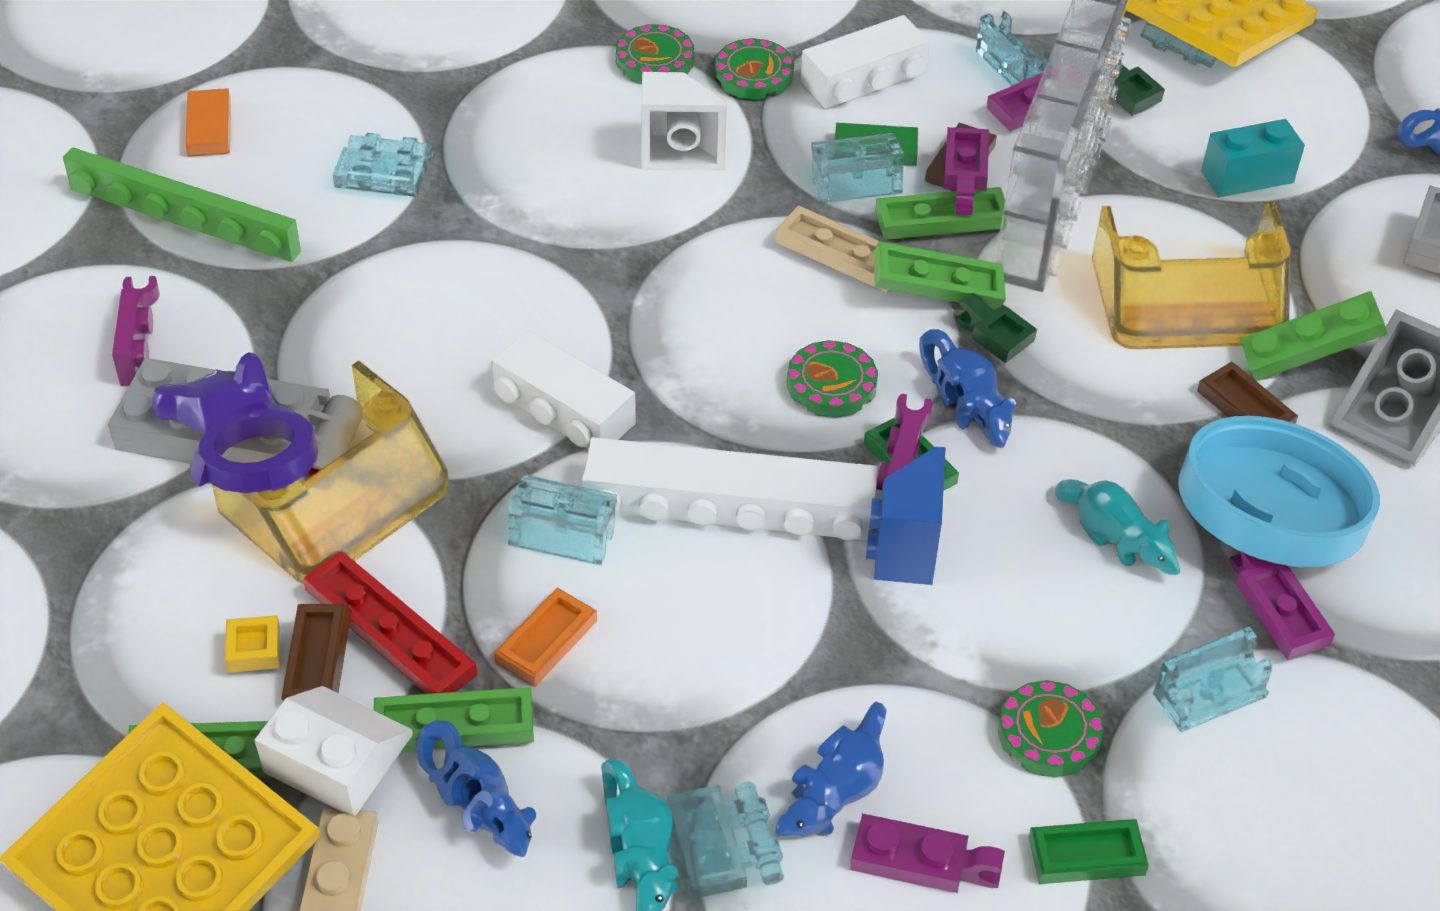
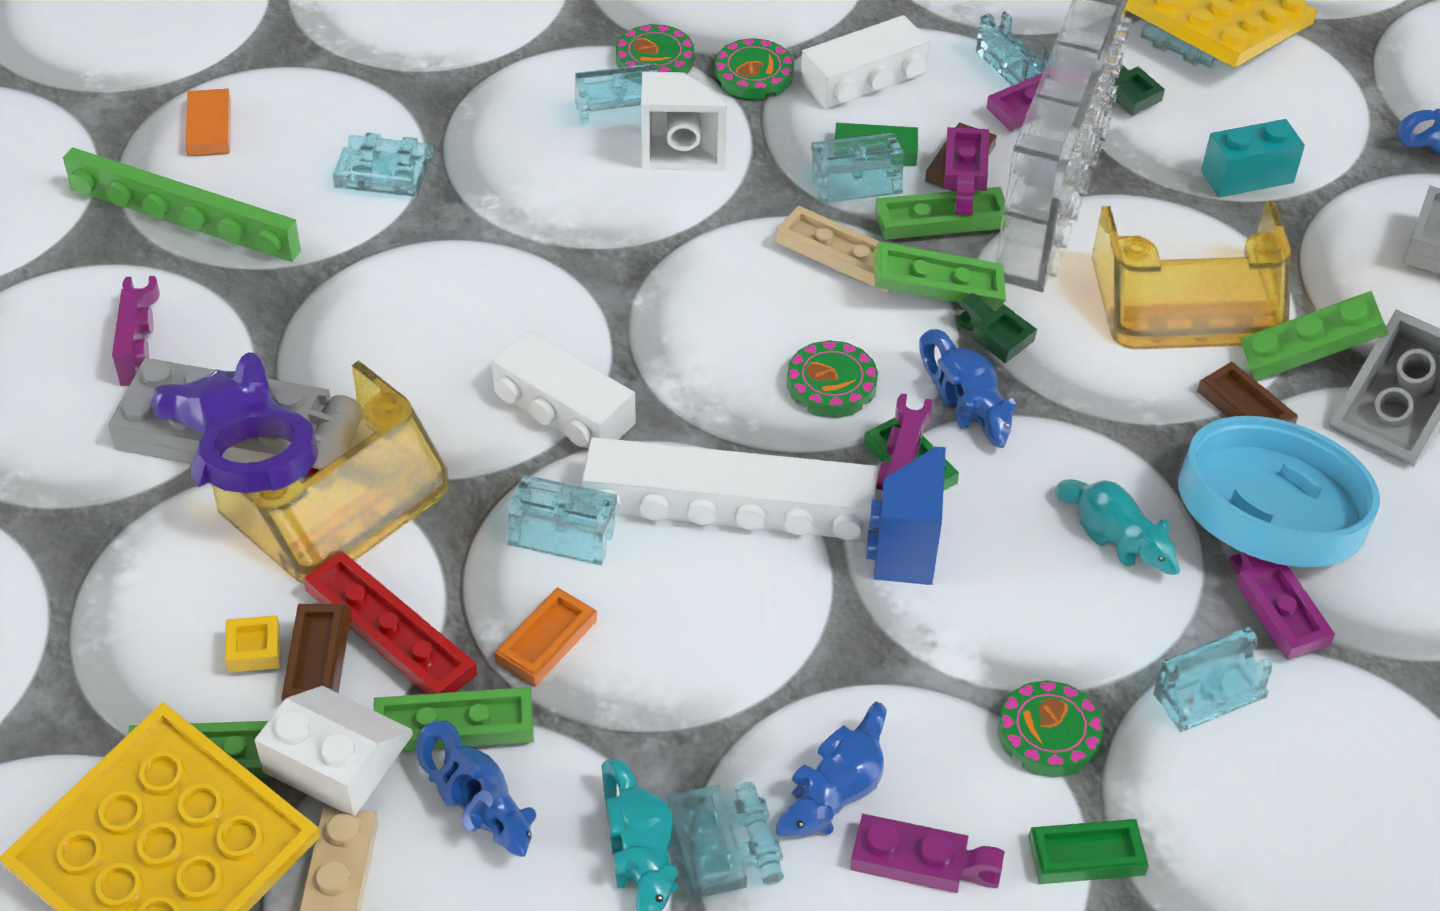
(609, 89): none -> clear light blue hinge

